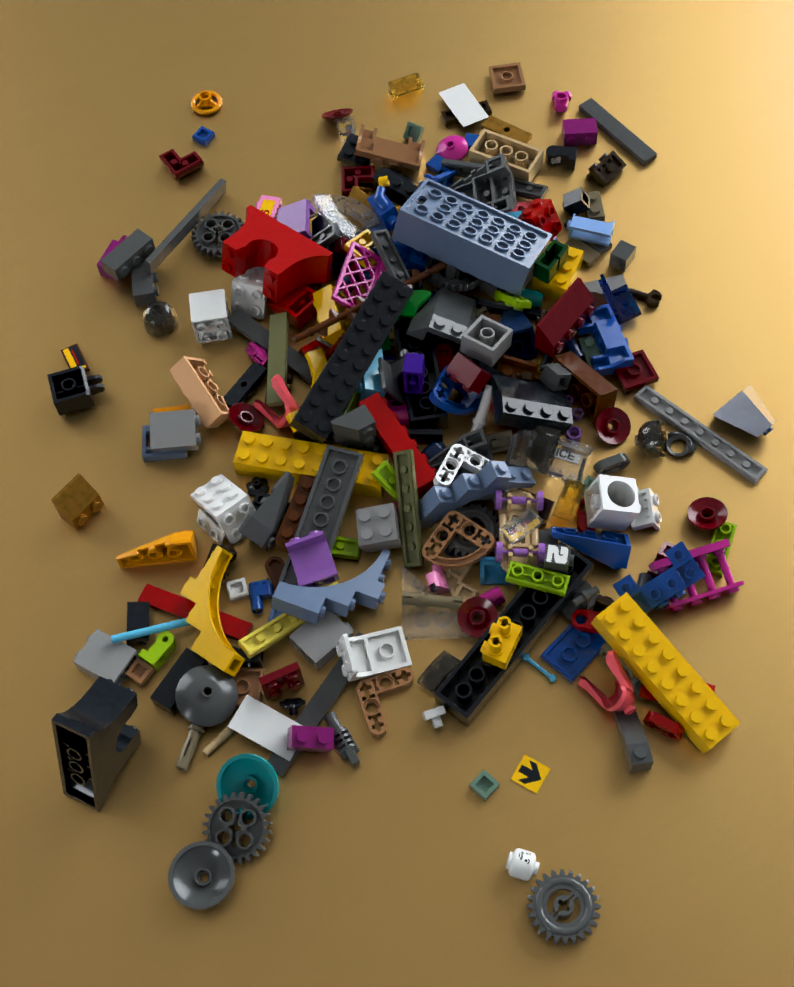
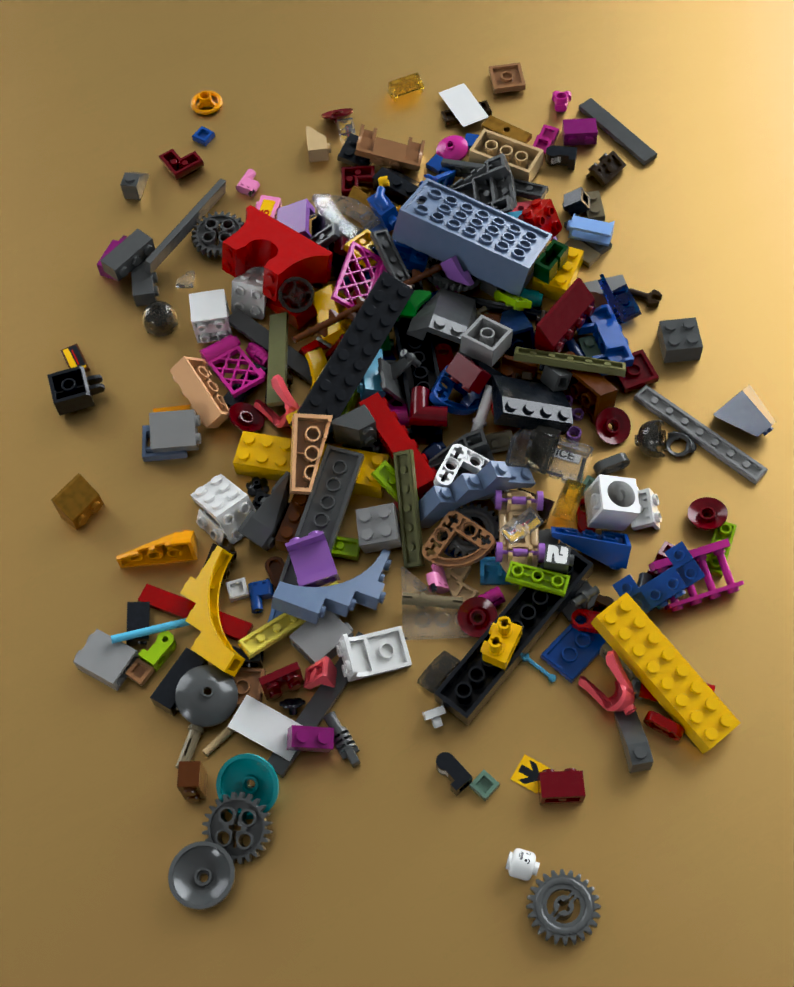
(95, 741): black piece -> none
(134, 184): none -> dark grey slope
(186, 280): none -> clear tile
(192, 780): none -> reddish brown brick
(221, 353): none -> dark pink piece
(247, 184): none -> bright pink piece
(296, 294): none -> clear smoke cylinder
(307, 445): none -> light nougat wedge
(317, 145): none -> tan slope
(322, 673): none -> coral slope
(376, 691): medium nougat beam -> none
(413, 373): dark purple brick -> none
(414, 131): sand green plate -> none
(422, 413): none -> dark red brick
(455, 272): none -> medium lavender slope
(455, 772): none -> black leg
(546, 137): none -> dark pink slope
(561, 786): none -> dark red brick
(570, 361): none -> olive tile
(622, 255): dark grey brick -> none
(679, 340): none -> dark grey brick

